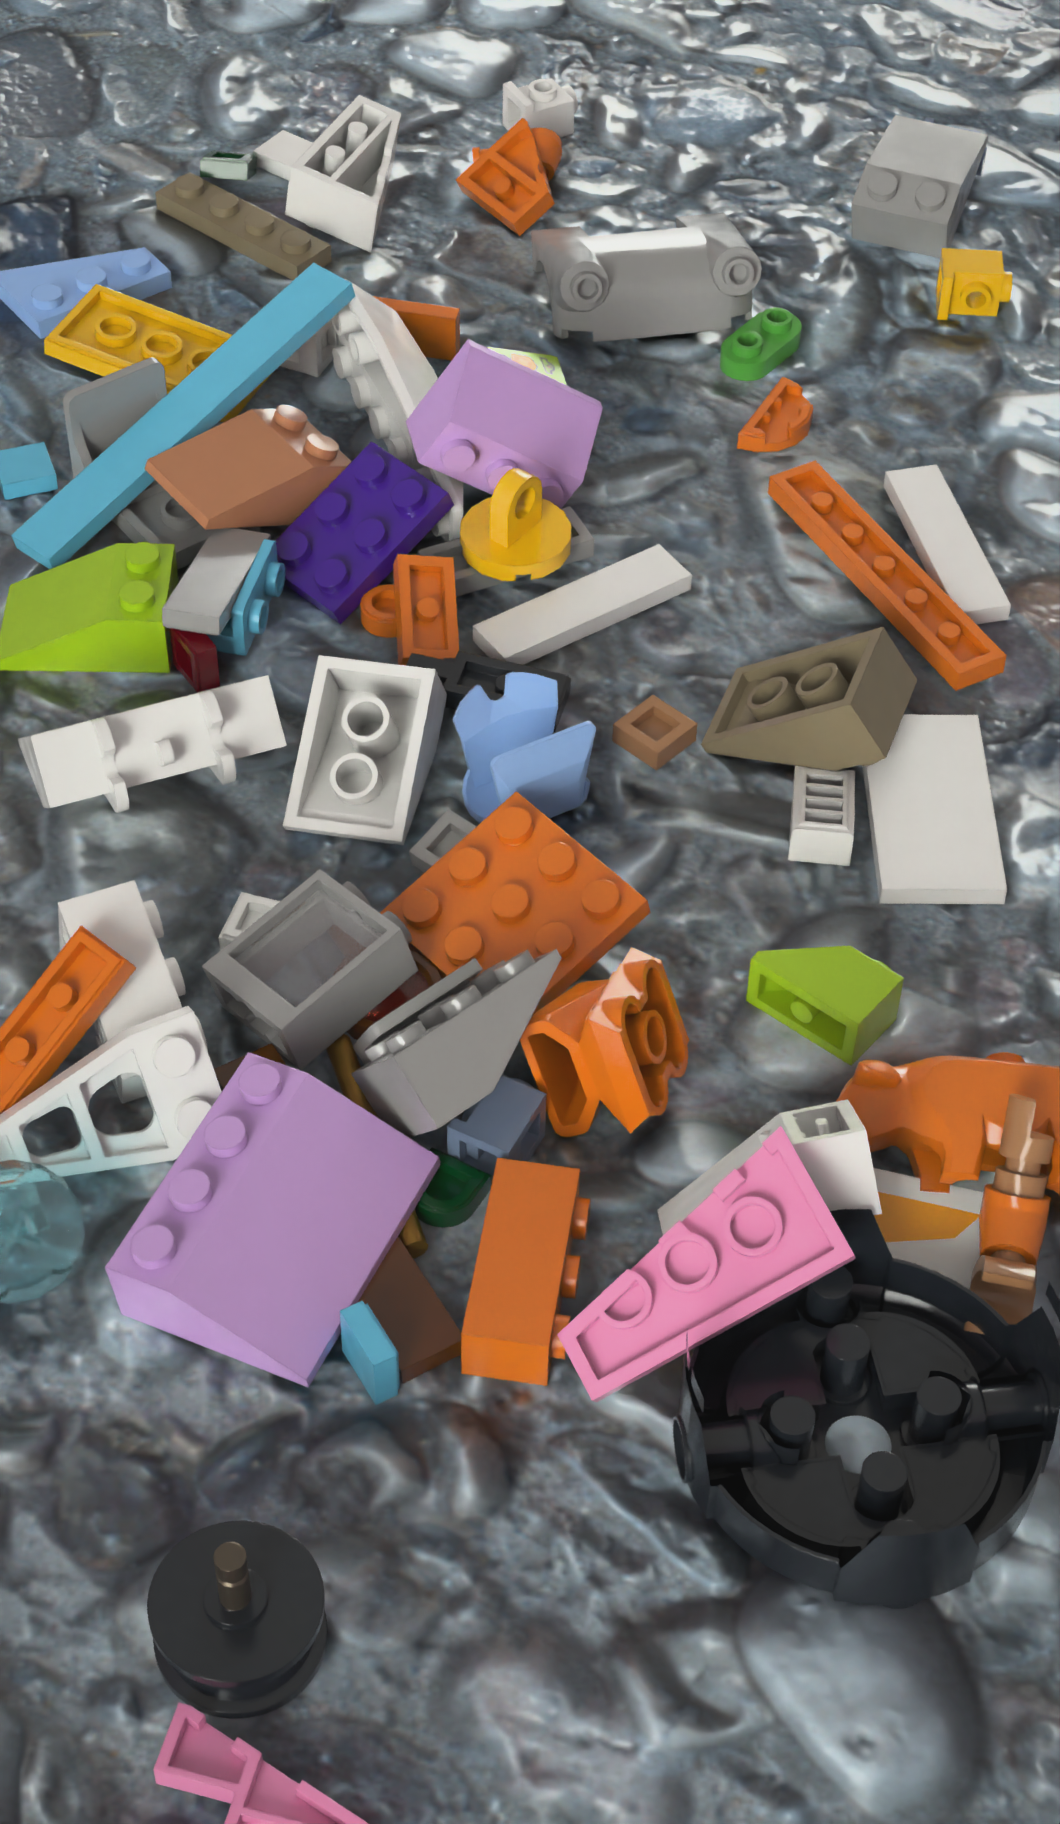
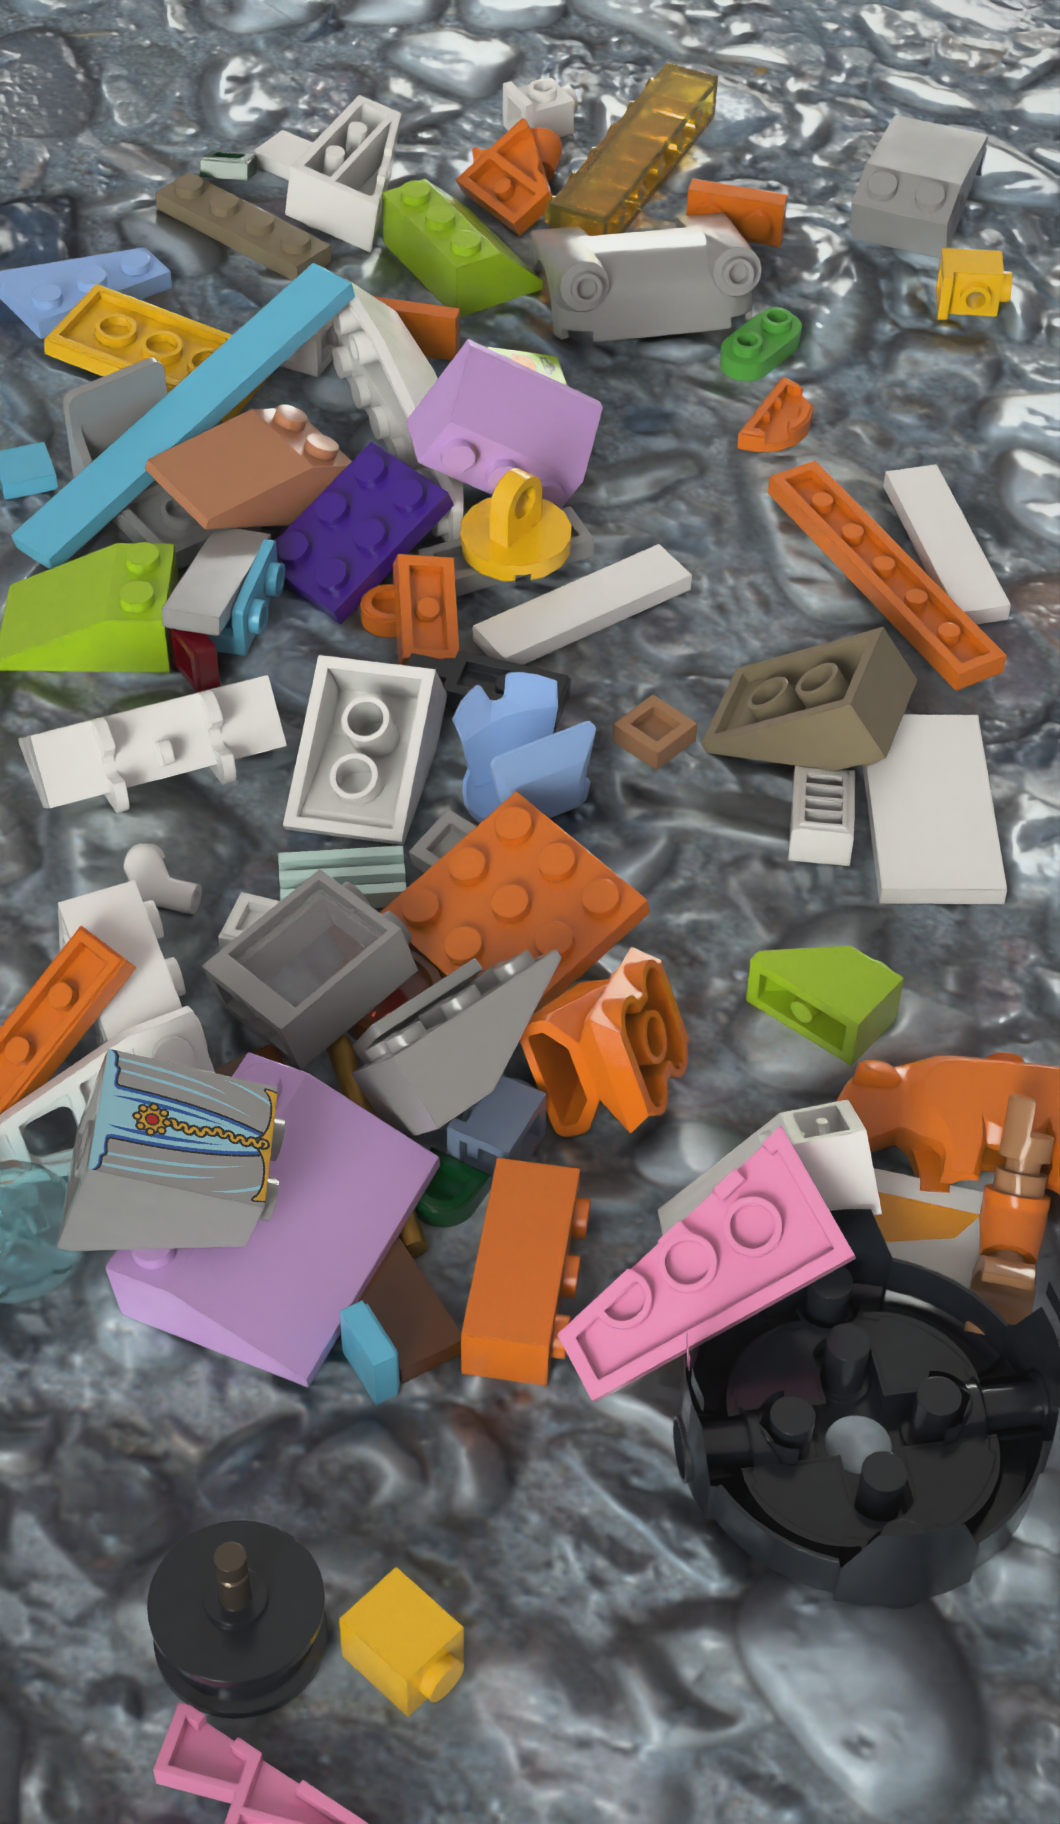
(146, 866): none -> white arm
(170, 1159): none -> light grey slope
(349, 865): none -> light aqua tile
(403, 1643): none -> yellow brick
(452, 249): none -> lime slope
(636, 153): none -> clear yellow brick
(754, 212): none -> orange plate

